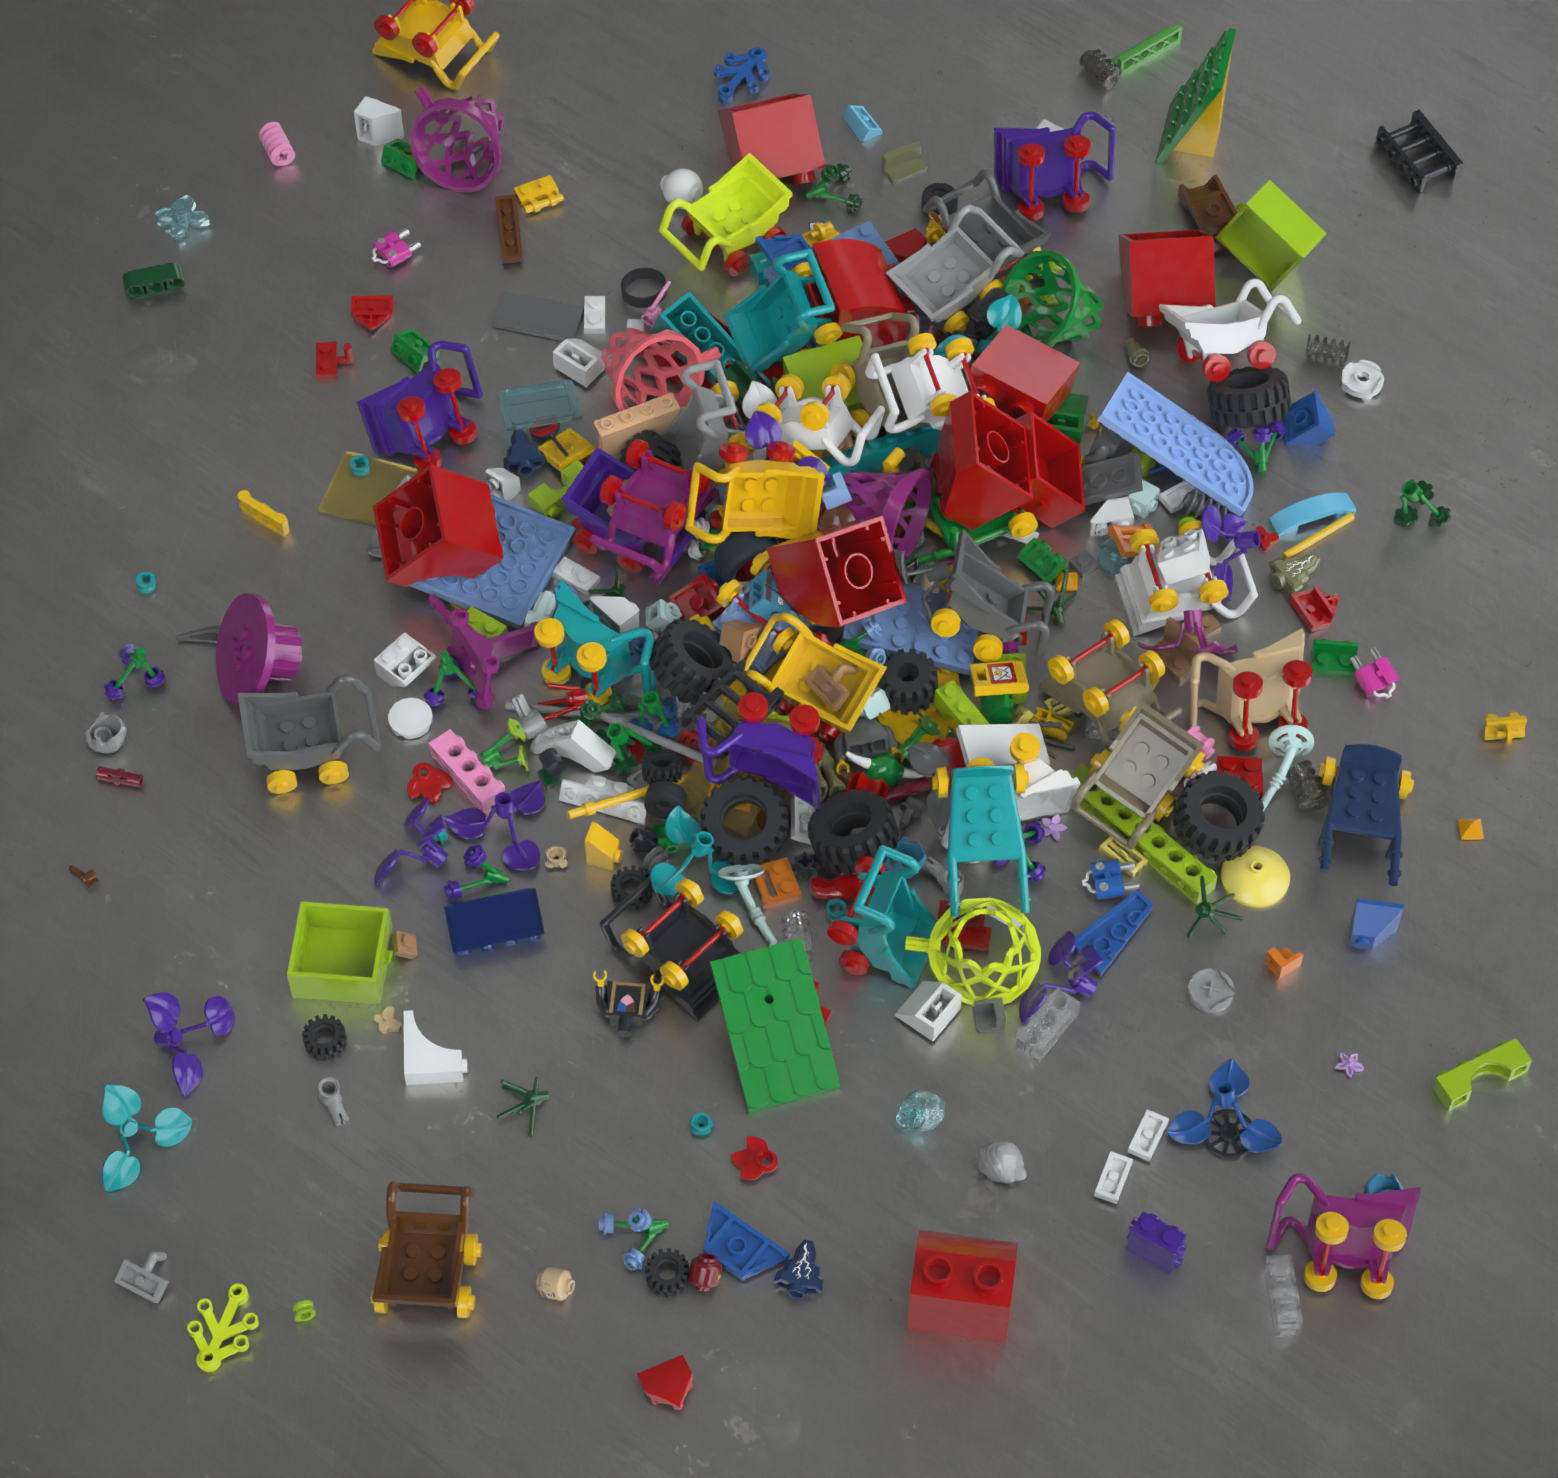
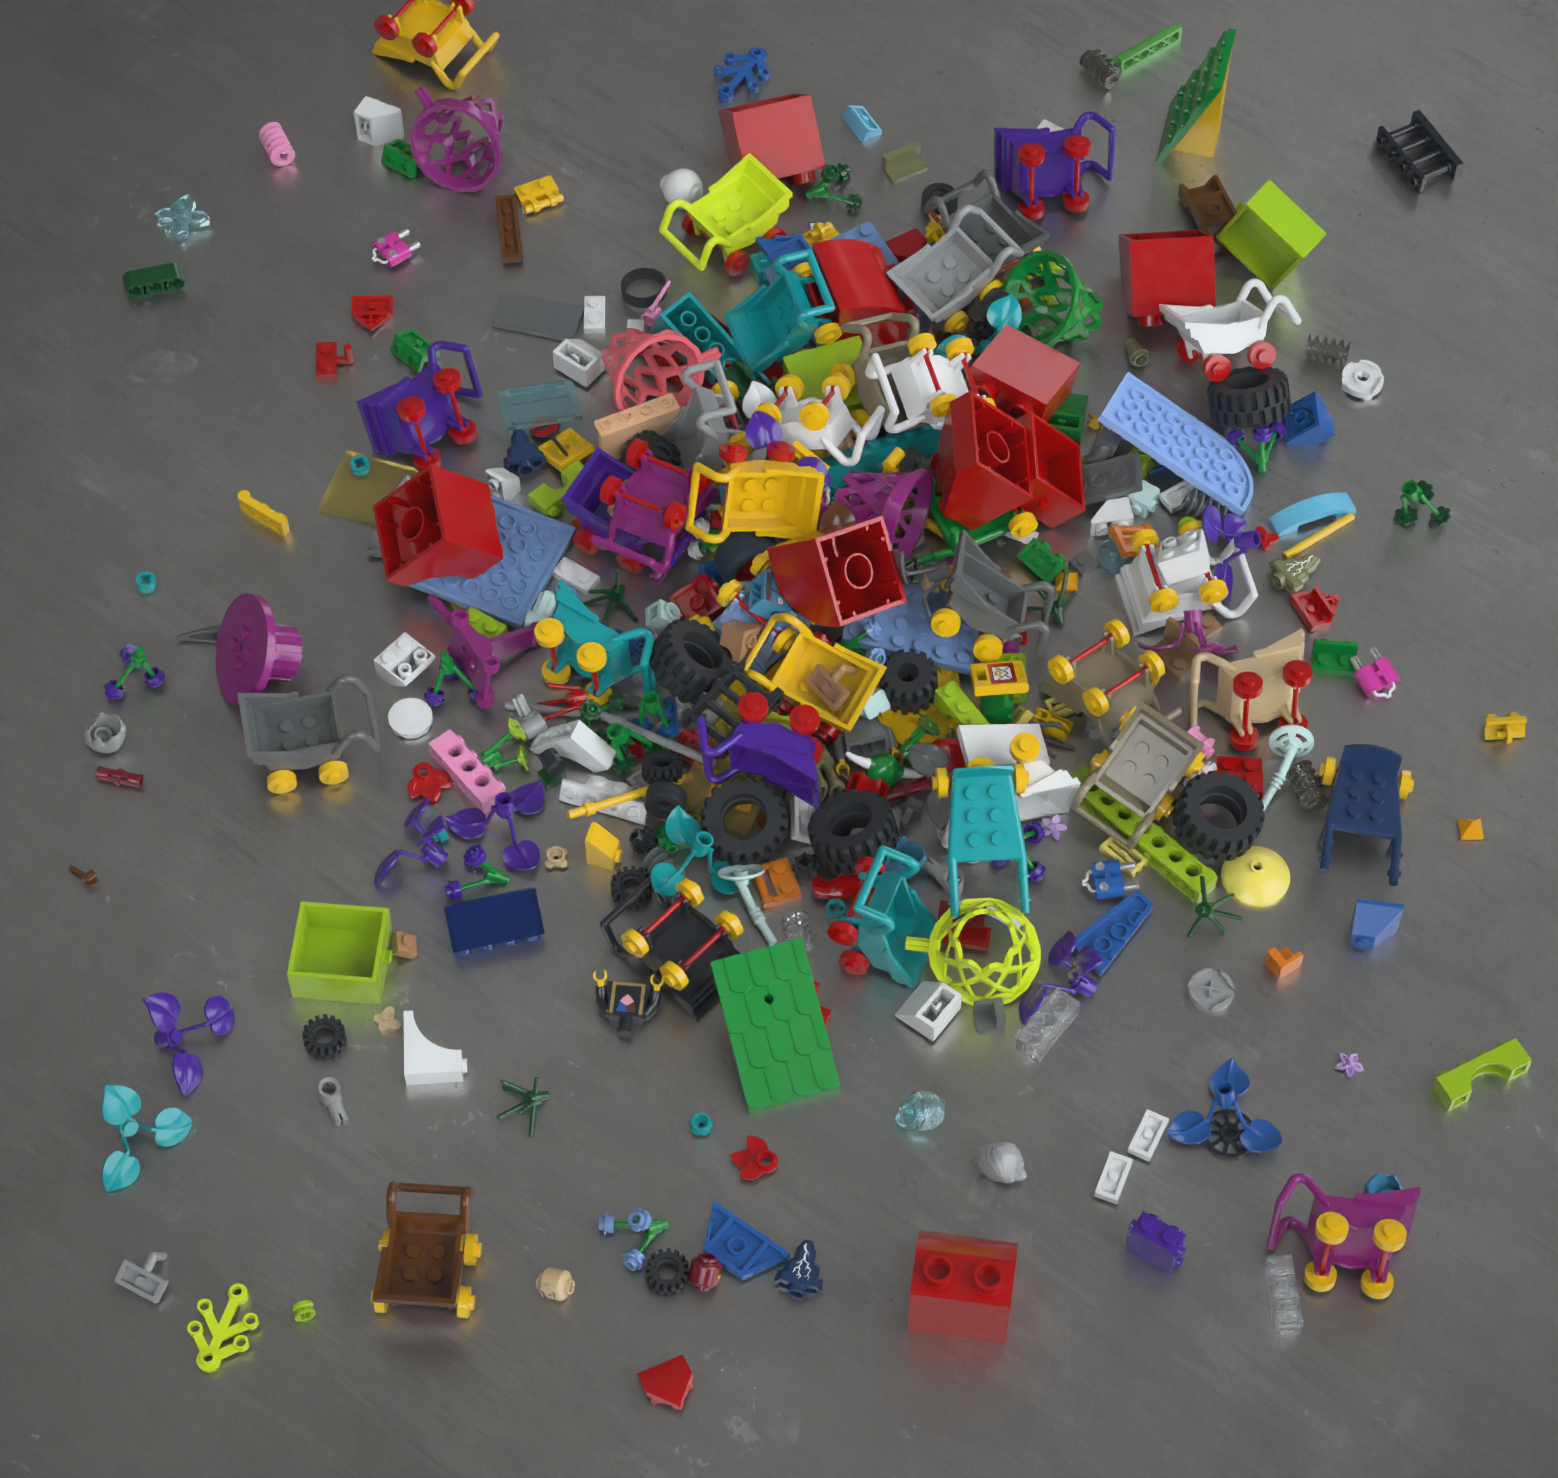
(615, 613): white slope -> none
(837, 494): light blue panel -> none

